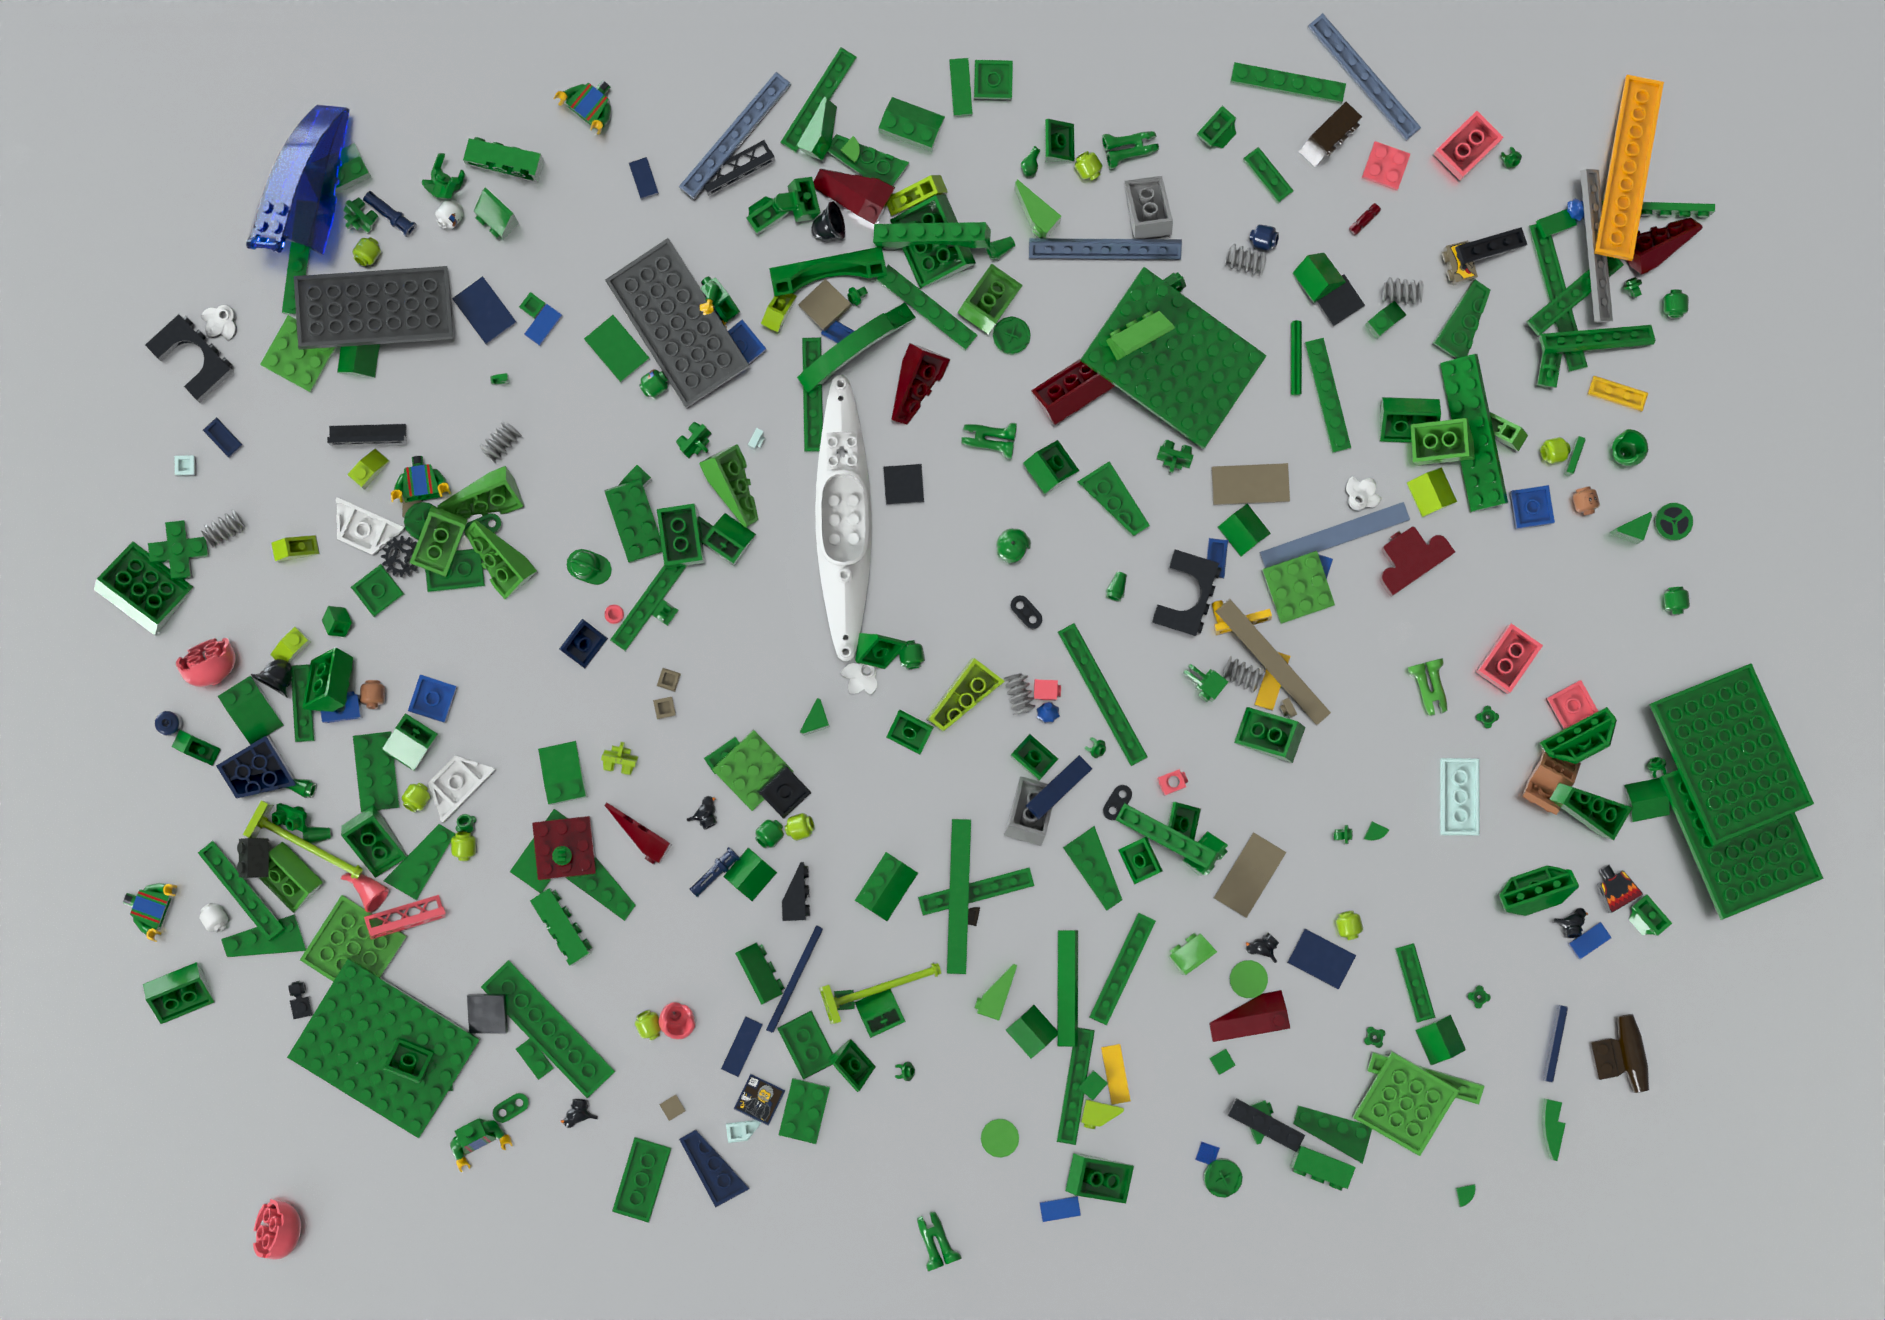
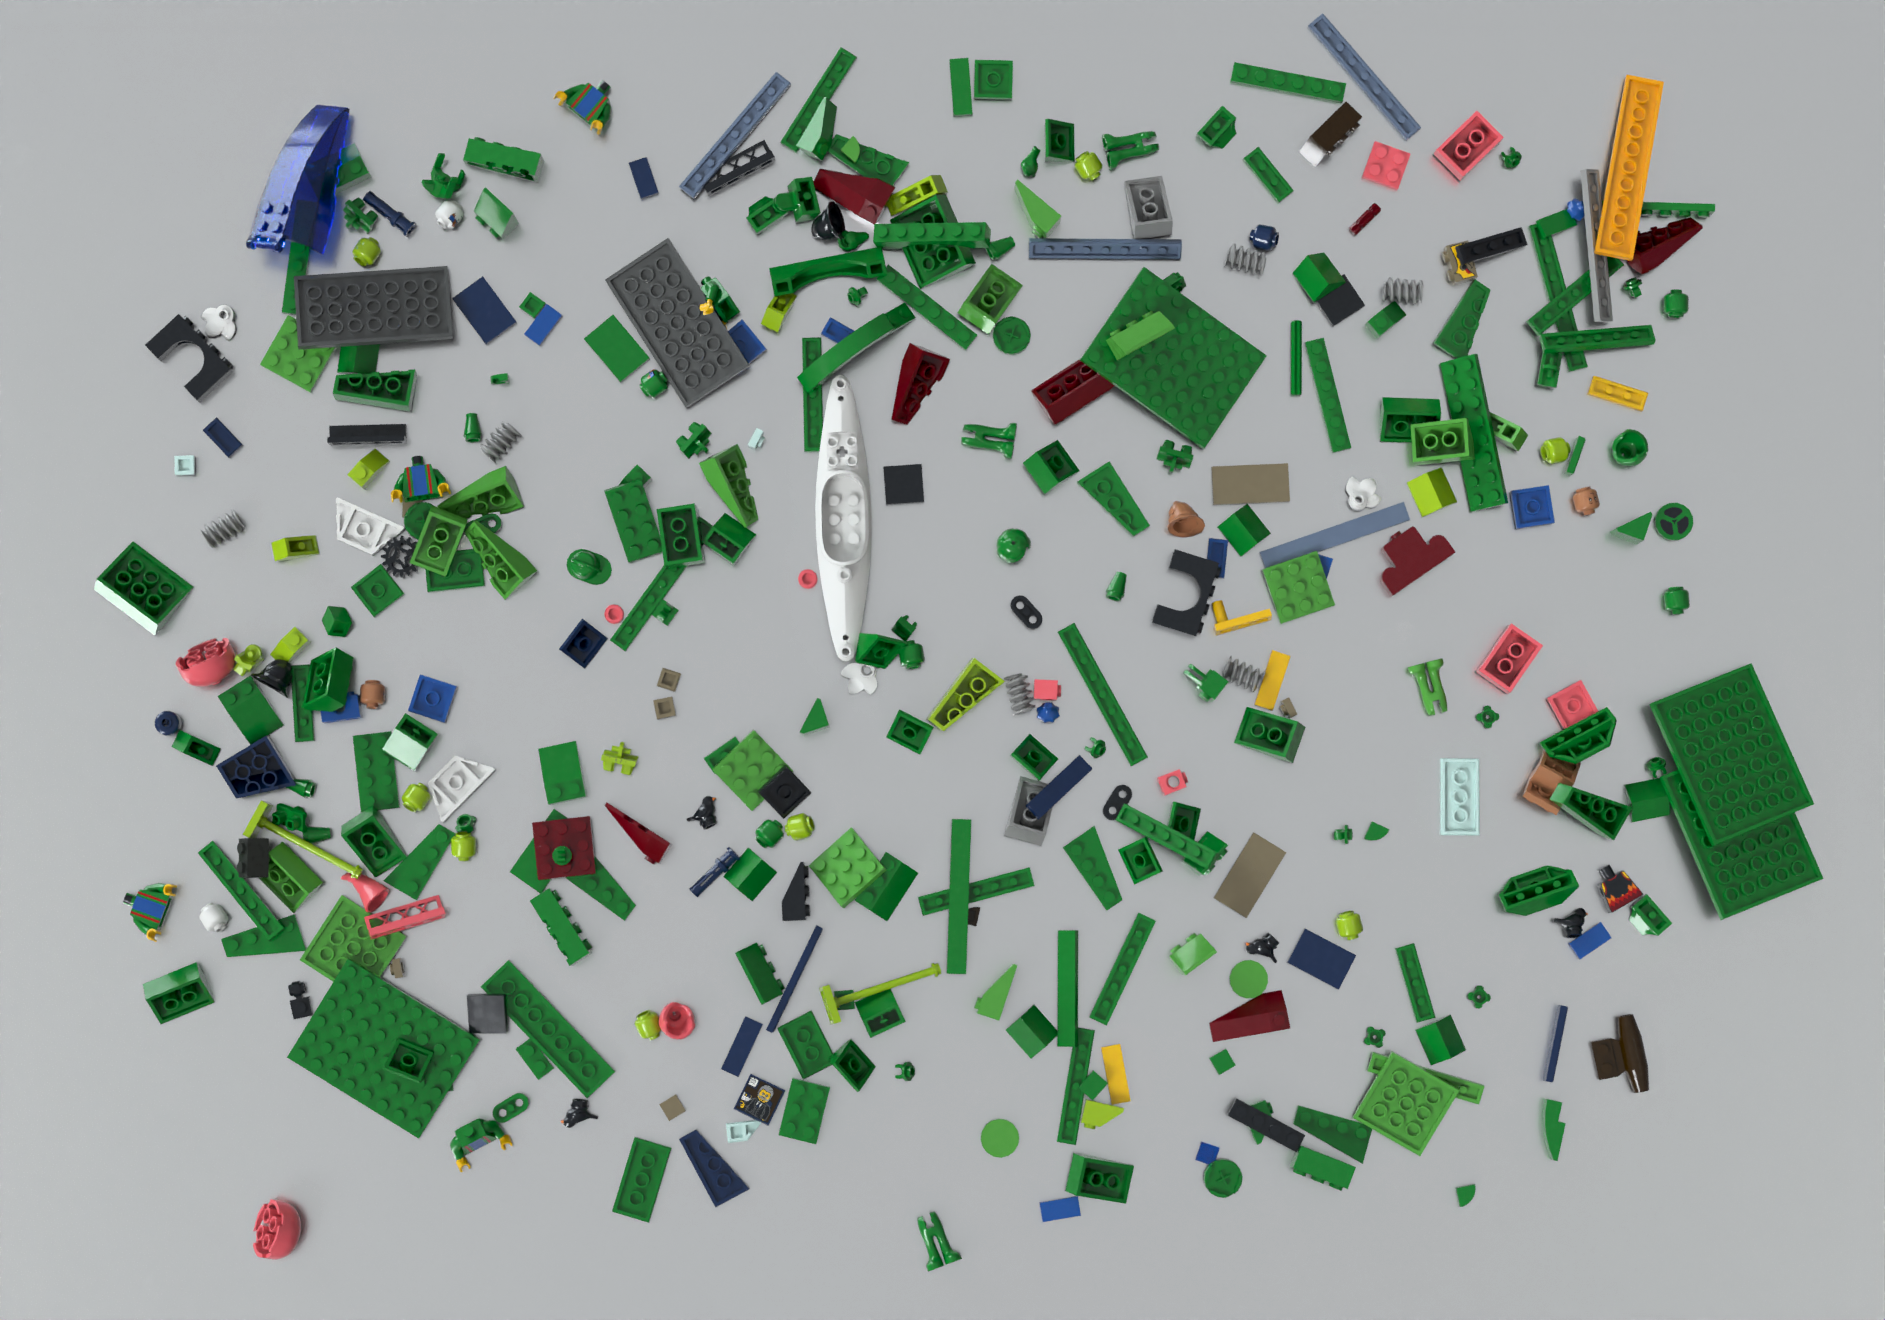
(177, 550): green plate -> none
(248, 659): none -> lime hips
(378, 389): none -> green wedge
(397, 968): none -> dark tan plate
(472, 428): none -> green cone
(807, 579): none -> coral tile
(825, 305): dark tan tile -> none
(847, 867): none -> bright green plate
(852, 240): none -> green animal
(904, 628): none -> green tile
(911, 124): green slope -> none
(1184, 520): none -> nougat piece
(1273, 661): dark tan tile -> none

